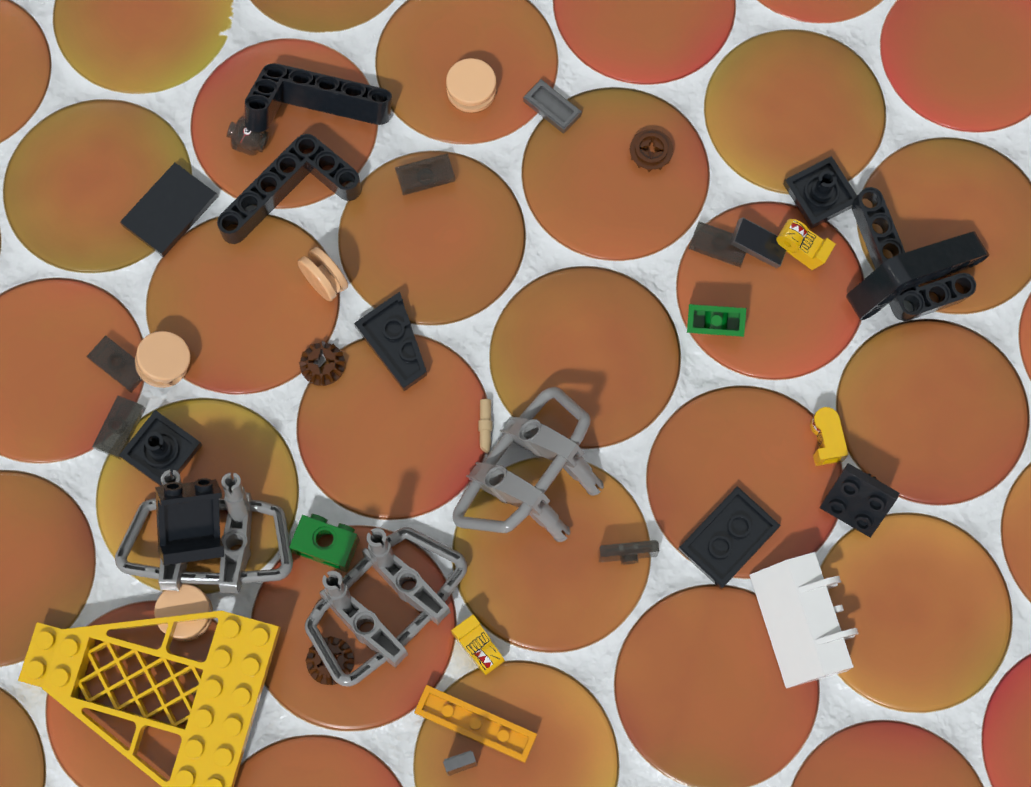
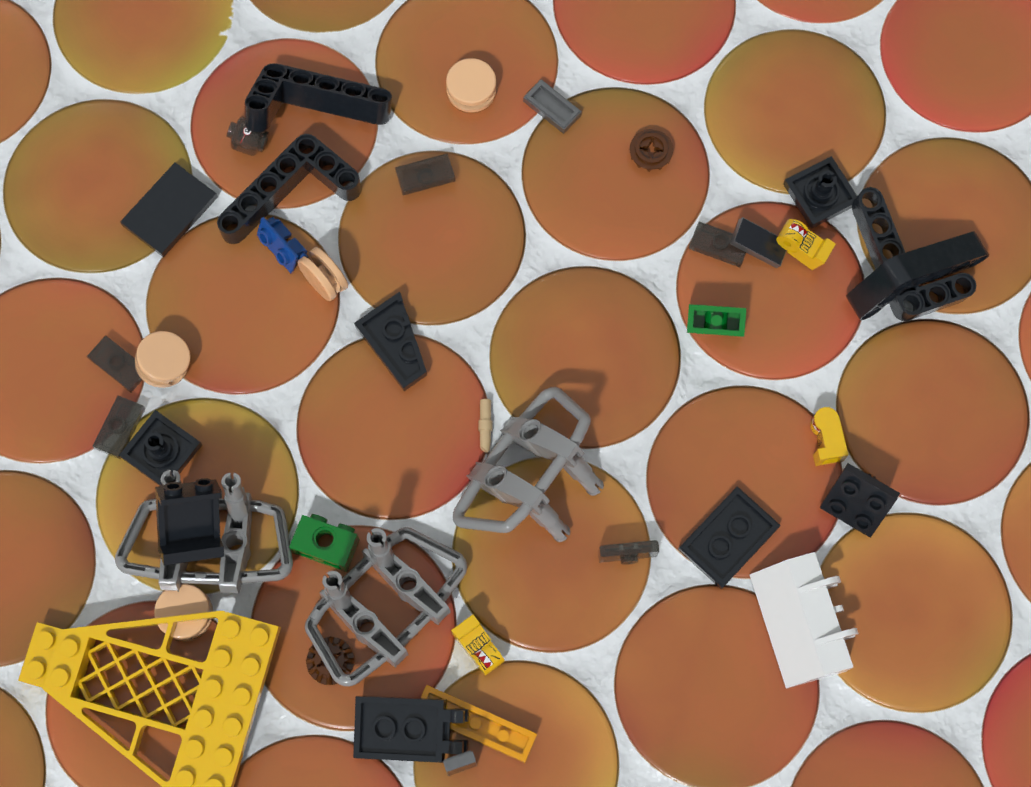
(274, 235): none -> blue hinge
(331, 371): reddish brown gear -> none
(406, 729): none -> black tile

